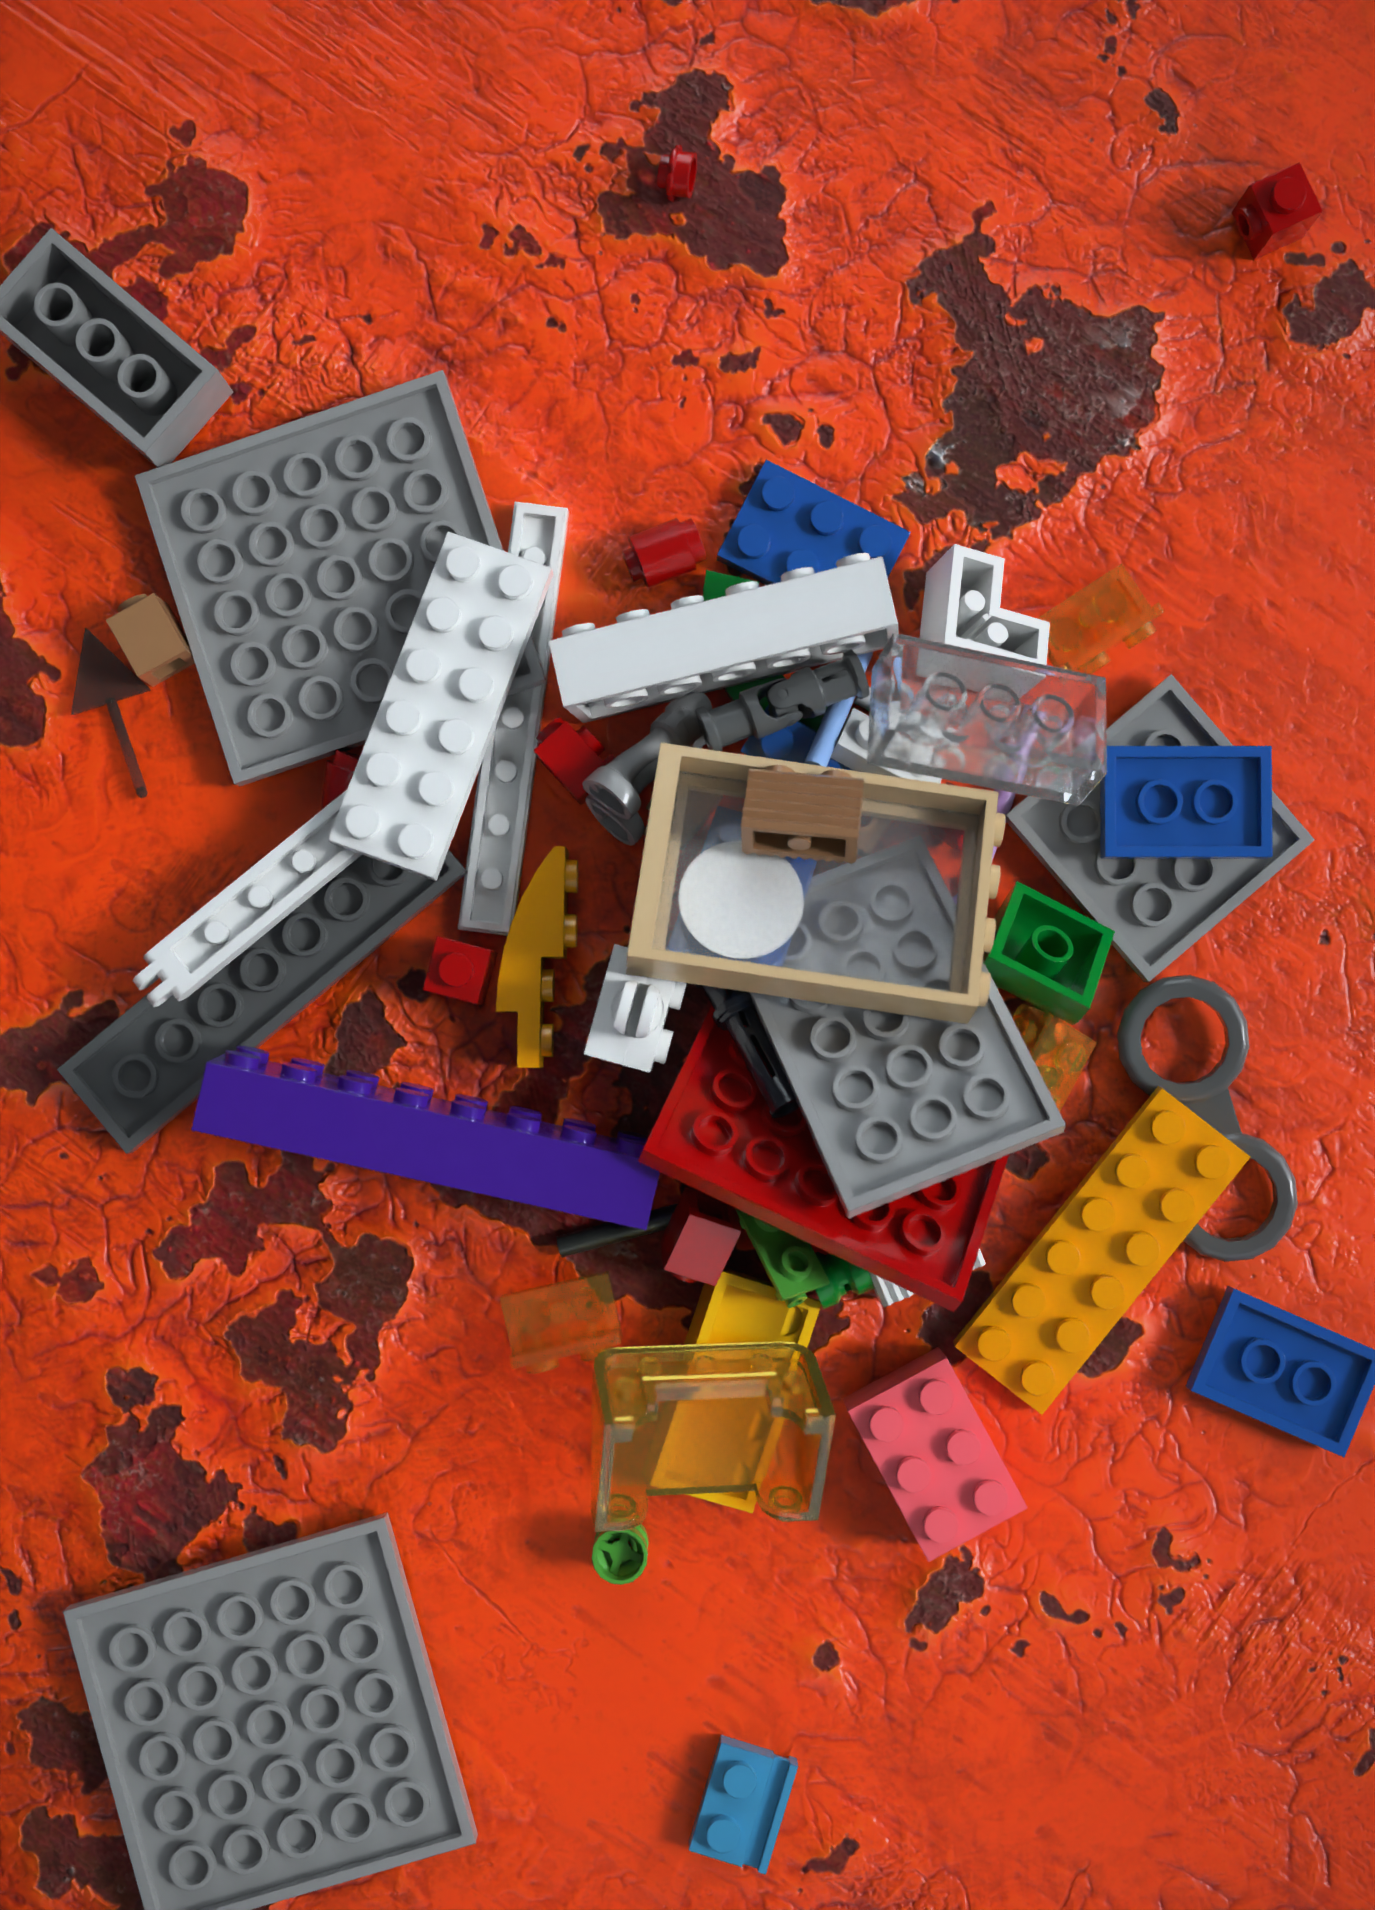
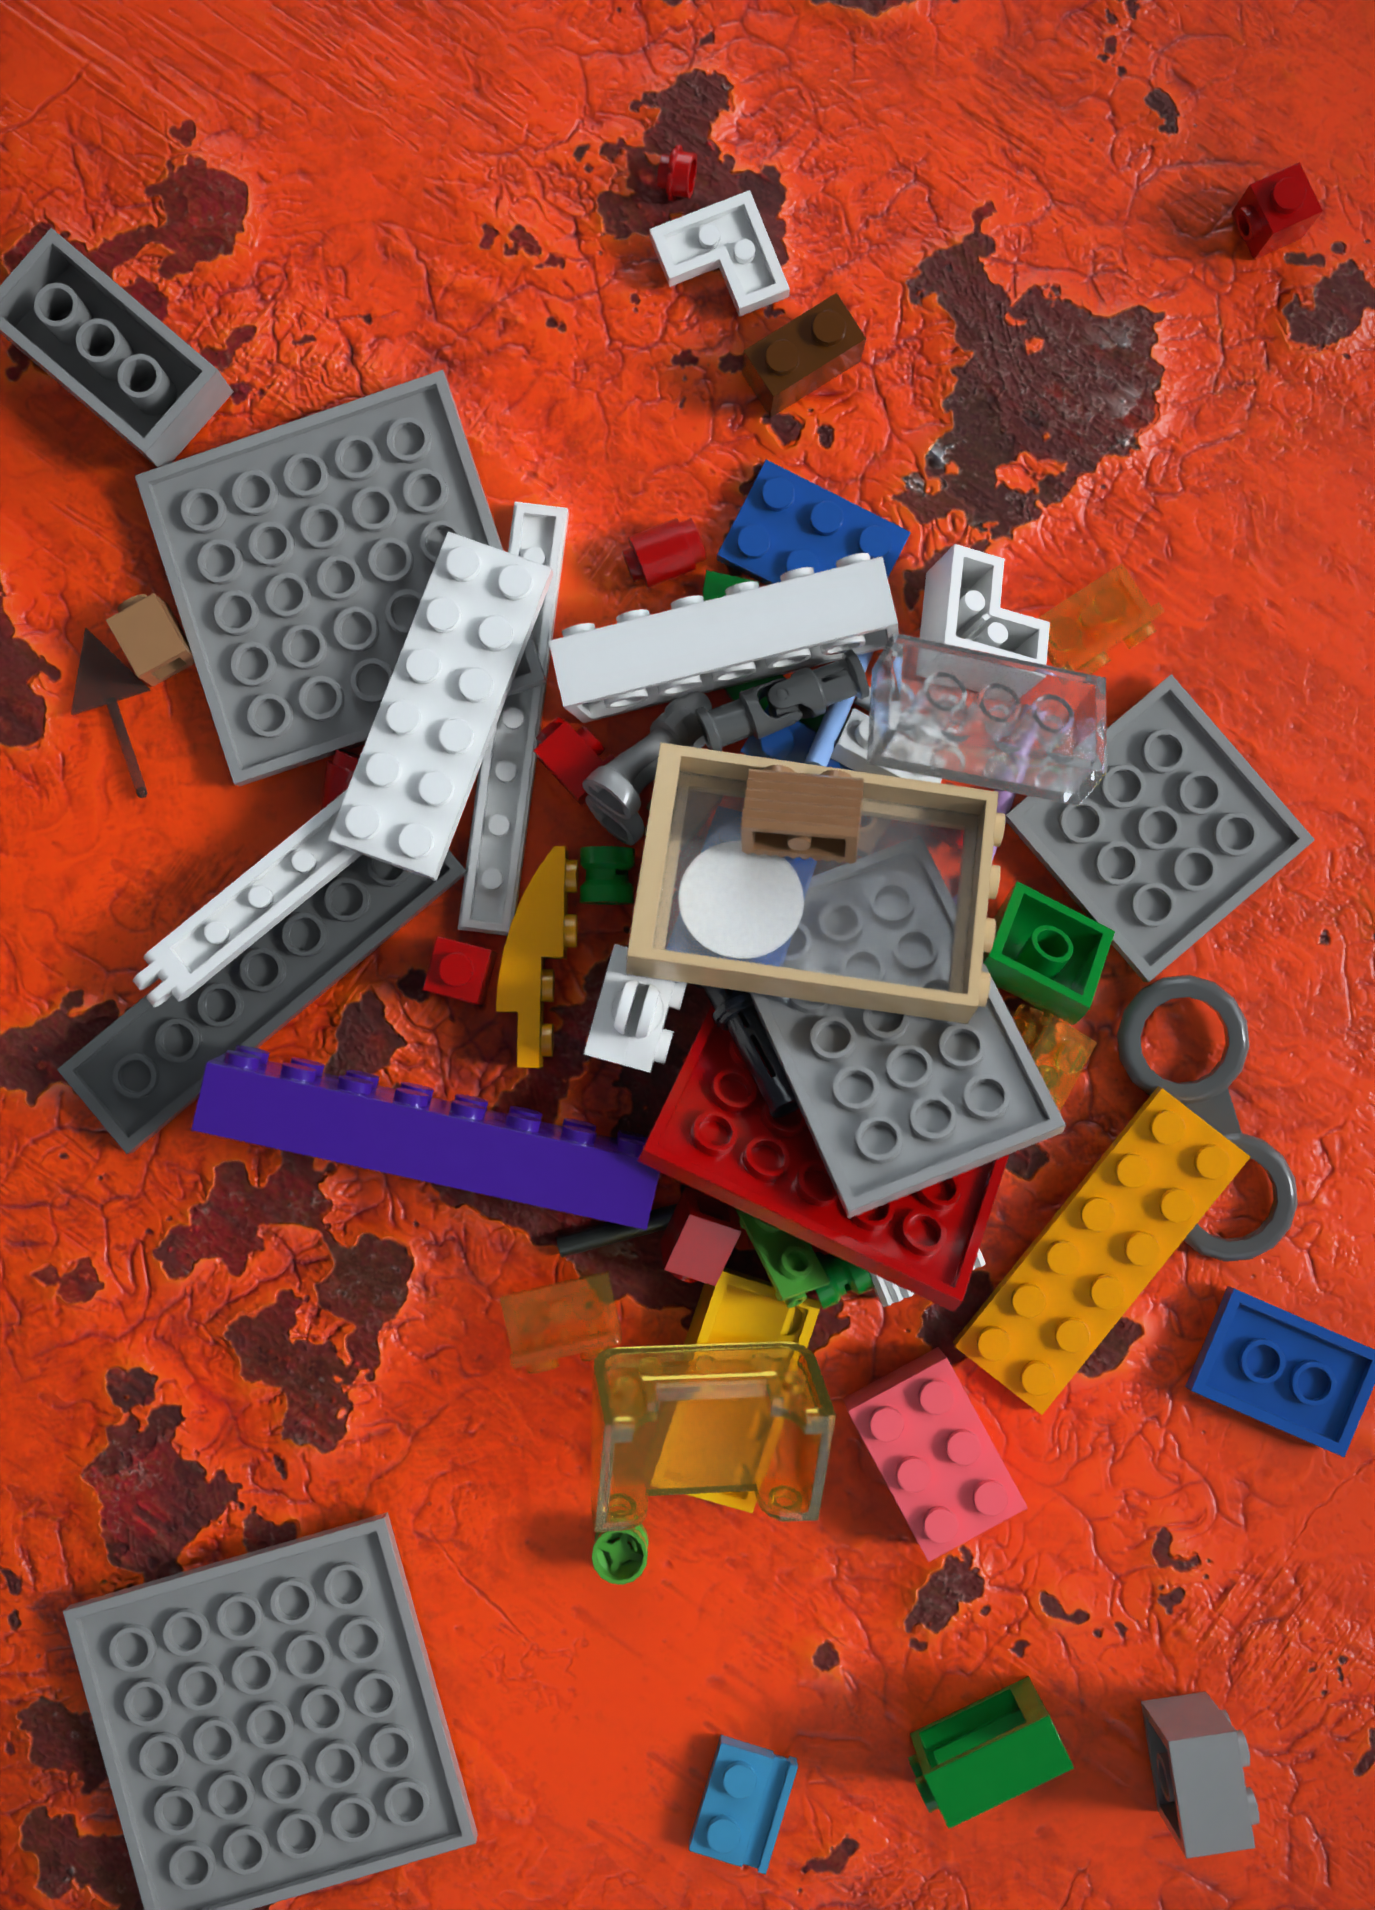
(607, 875): none -> green wheel
(727, 238): none -> white plate
(803, 355): none -> reddish brown brick
(987, 1753): none -> green window
(1187, 802): blue plate -> none
(1200, 1774): none -> light grey brick

